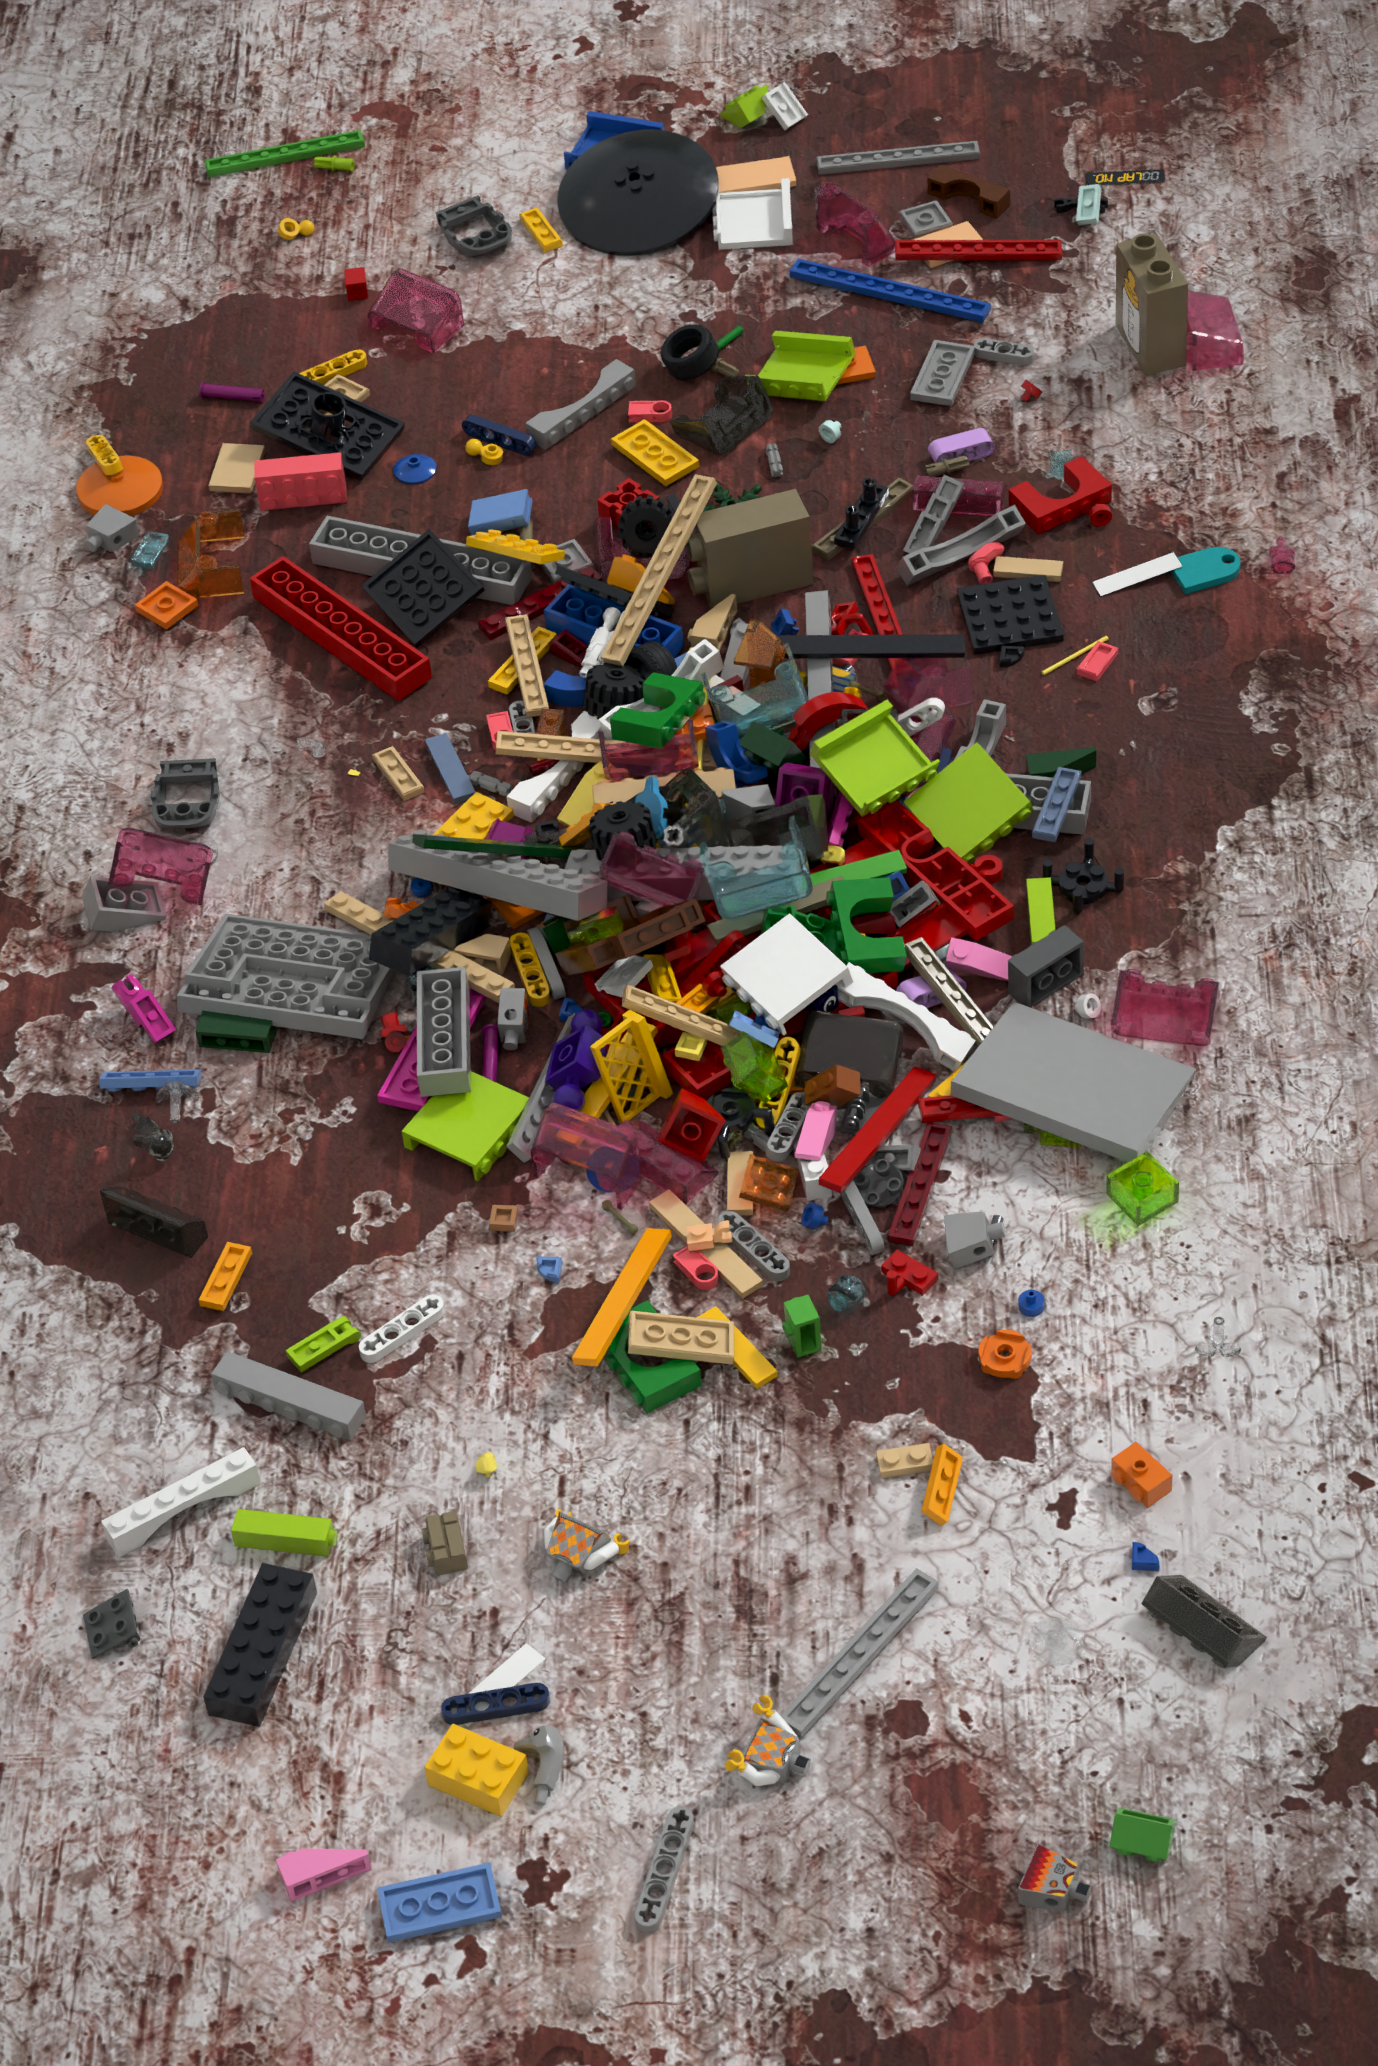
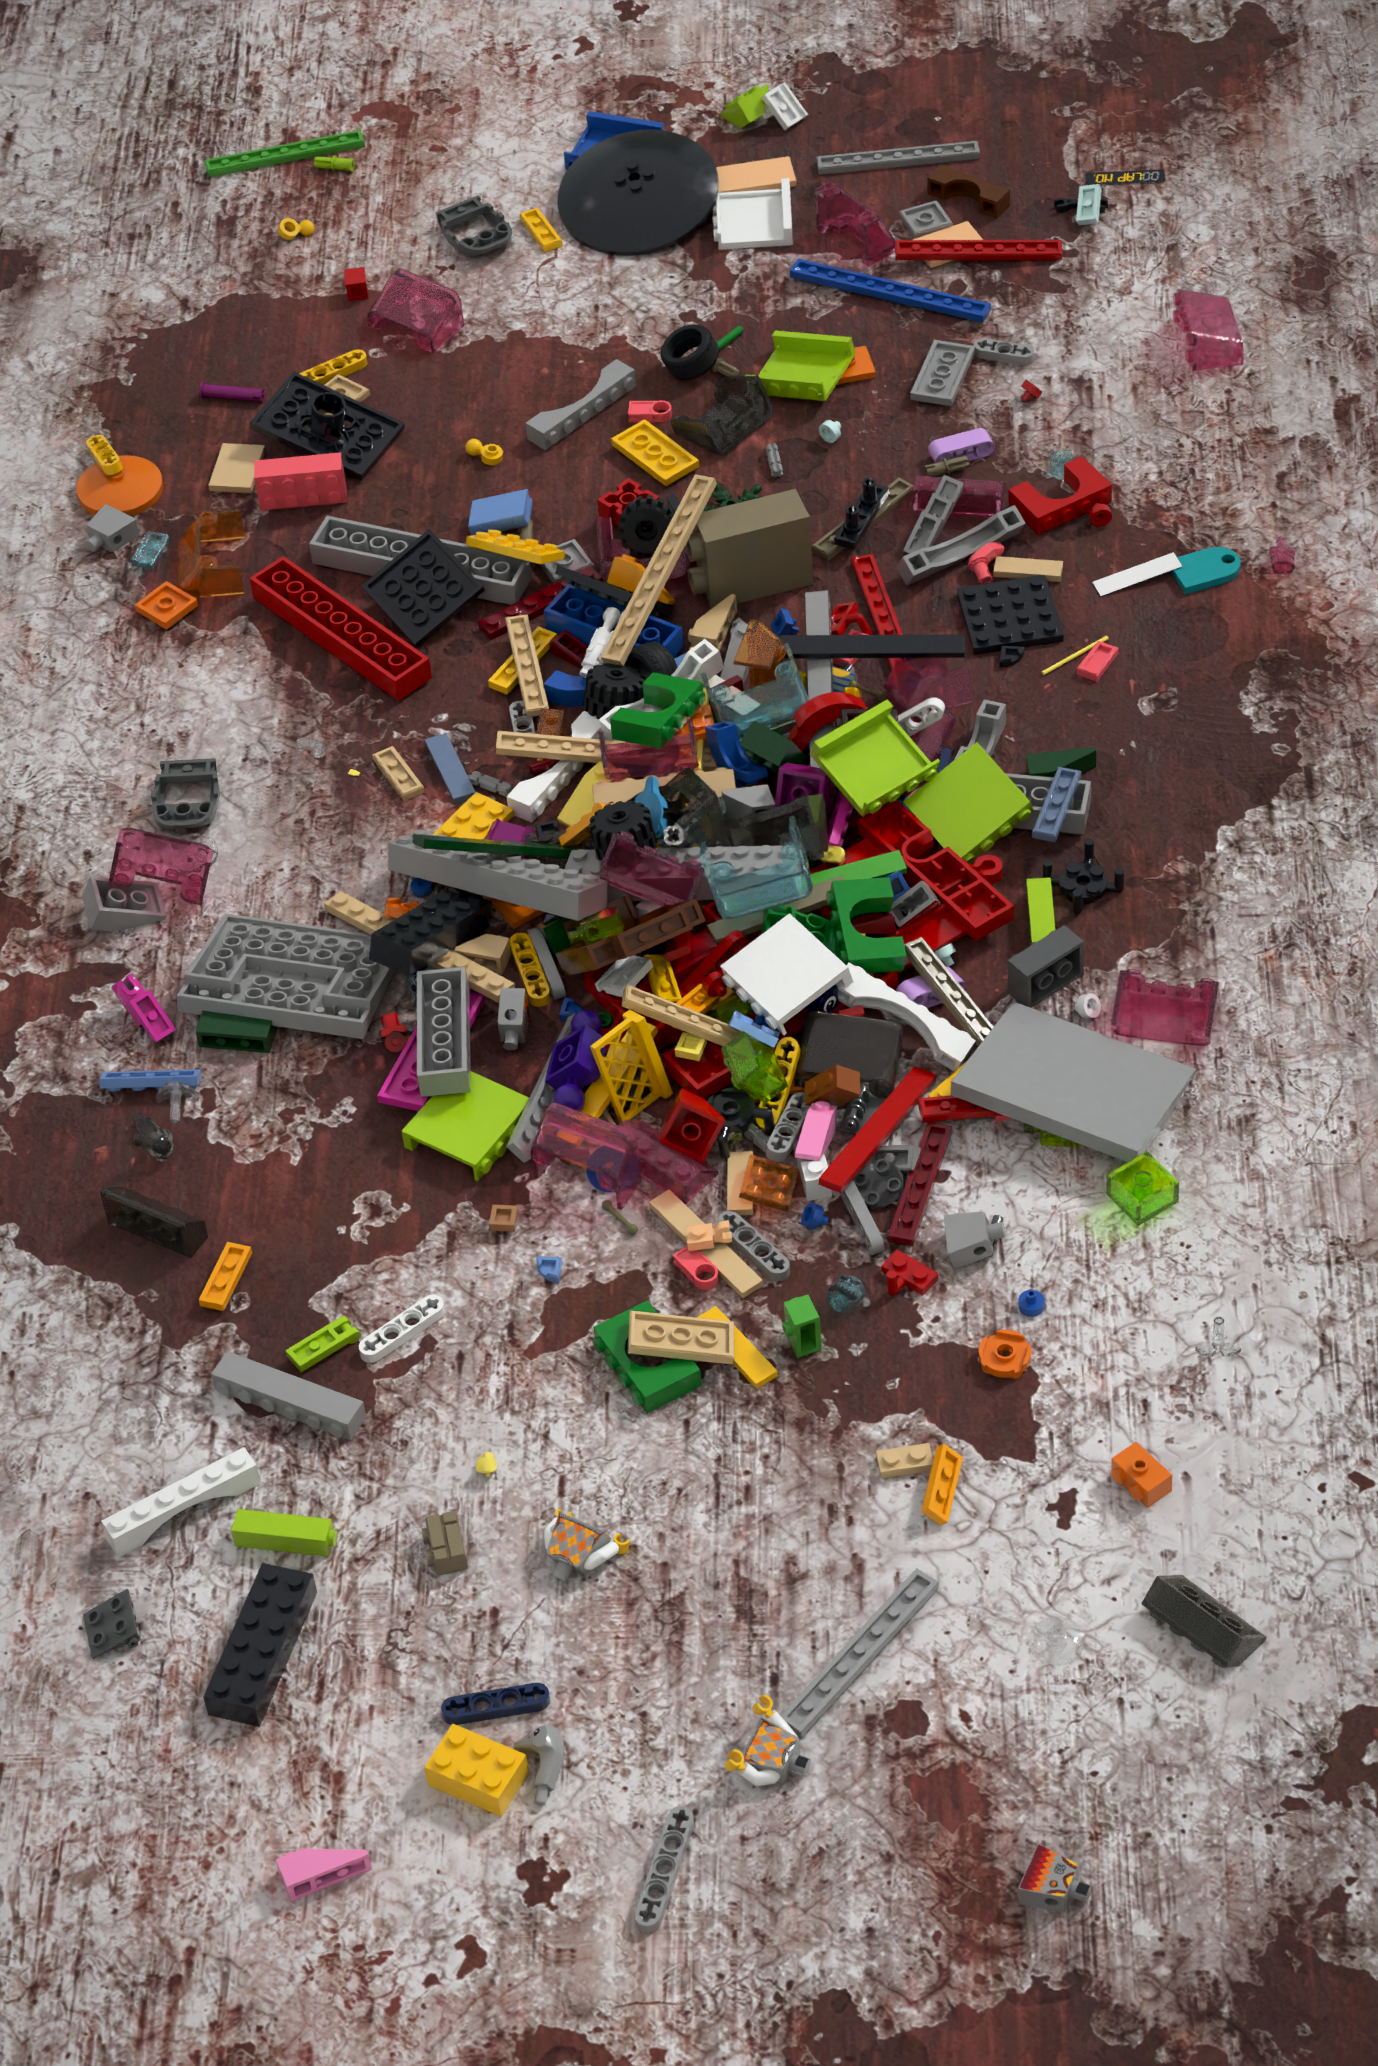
(415, 469): blue dish -> none
(439, 1902): medium blue plate -> none
(490, 1051): magenta pin -> none
(496, 723): coral piece -> none
(507, 1674): white sticker -> none
(521, 442): dark blue beam -> none
(621, 1297): light orange tile -> none
(977, 960): bright pink slope -> none
(1142, 1834): bright green brick -> none
(1143, 1558): blue tile -> none
(1151, 304): dark tan brick -> none

